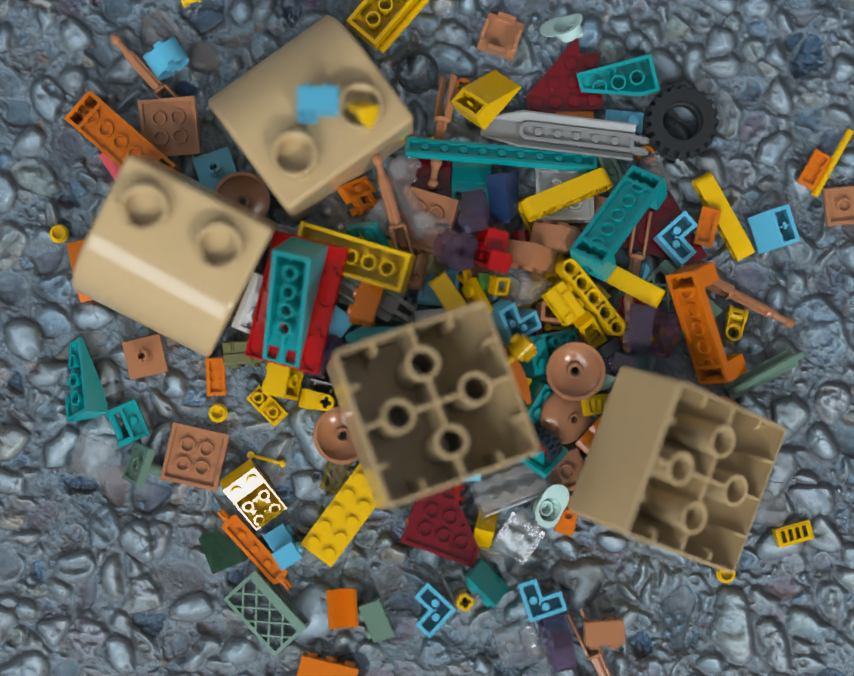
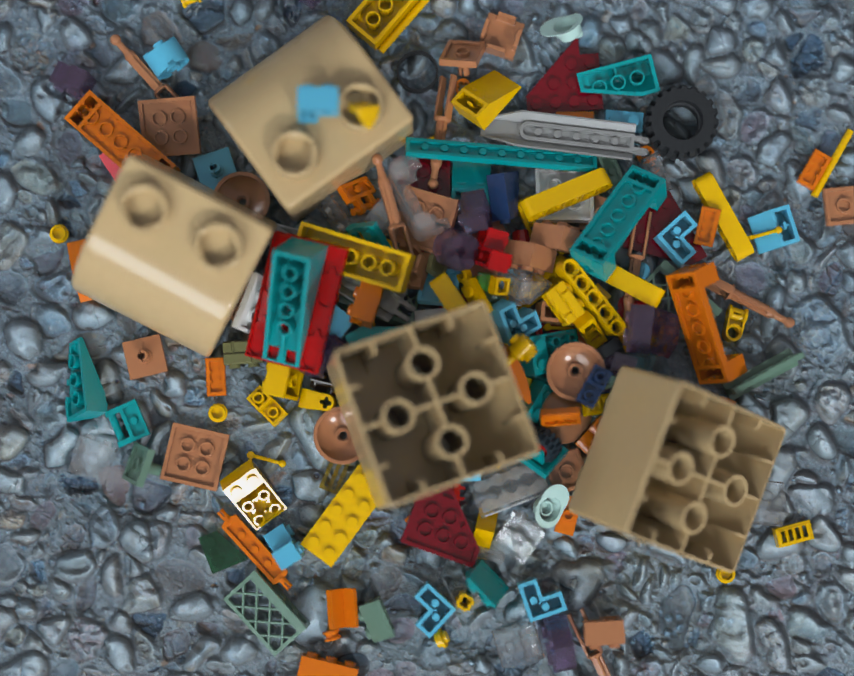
(72, 80): none -> clear purple brick
(332, 635): none -> orange bush
(441, 638): none -> yellow plate
(462, 55): none -> nougat tile
(560, 416): none -> orange plate
(593, 386): none -> dark blue slope
(778, 230): none -> yellow hinge

